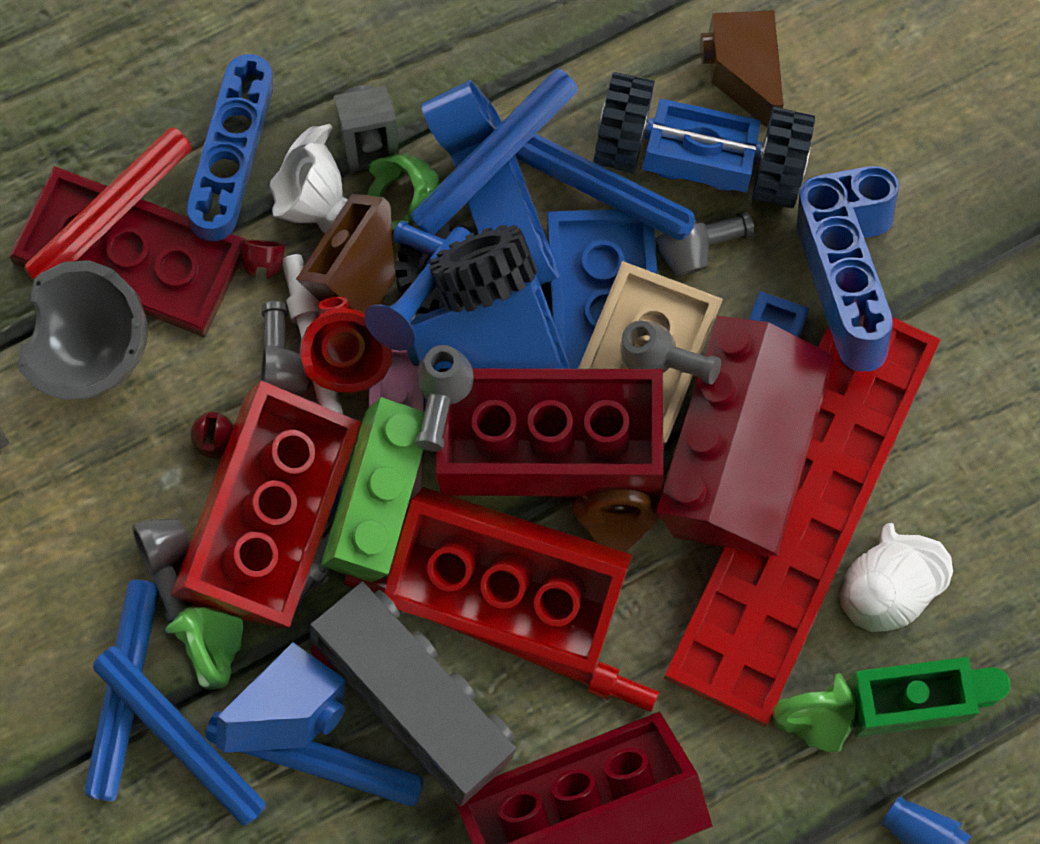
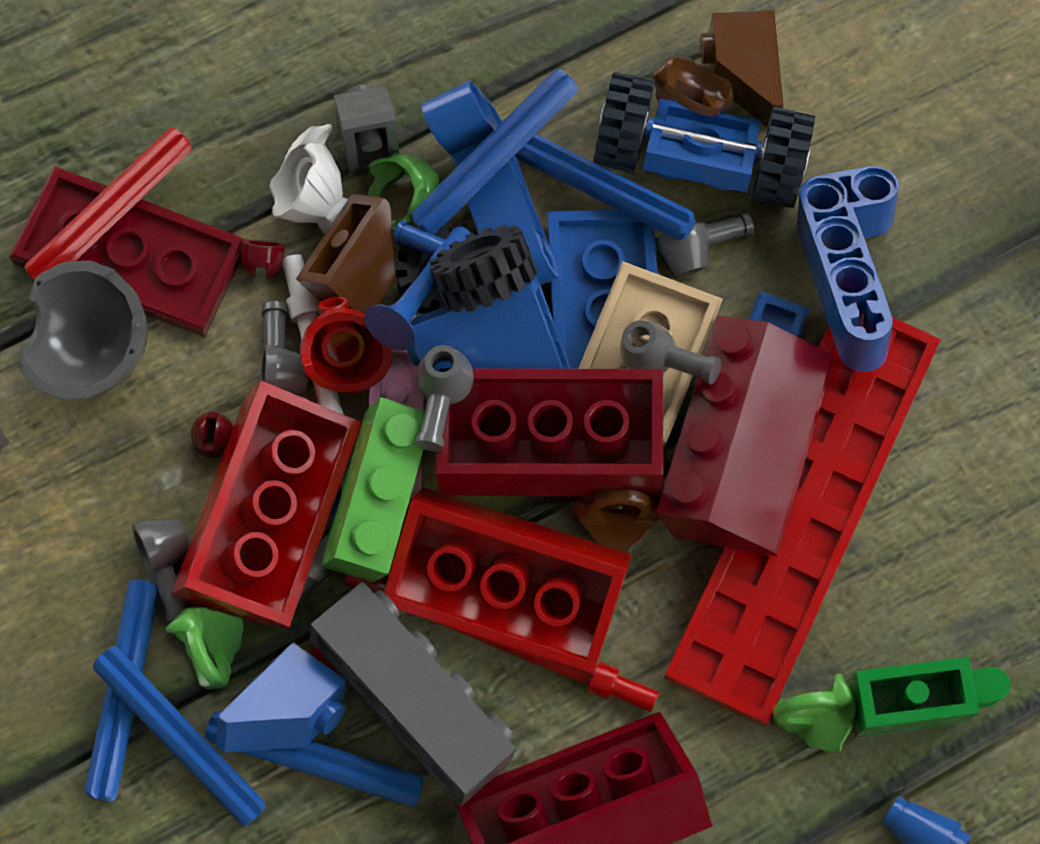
(226, 145): blue beam -> none
(693, 86): none -> reddish brown piece
(895, 580): white hair -> none

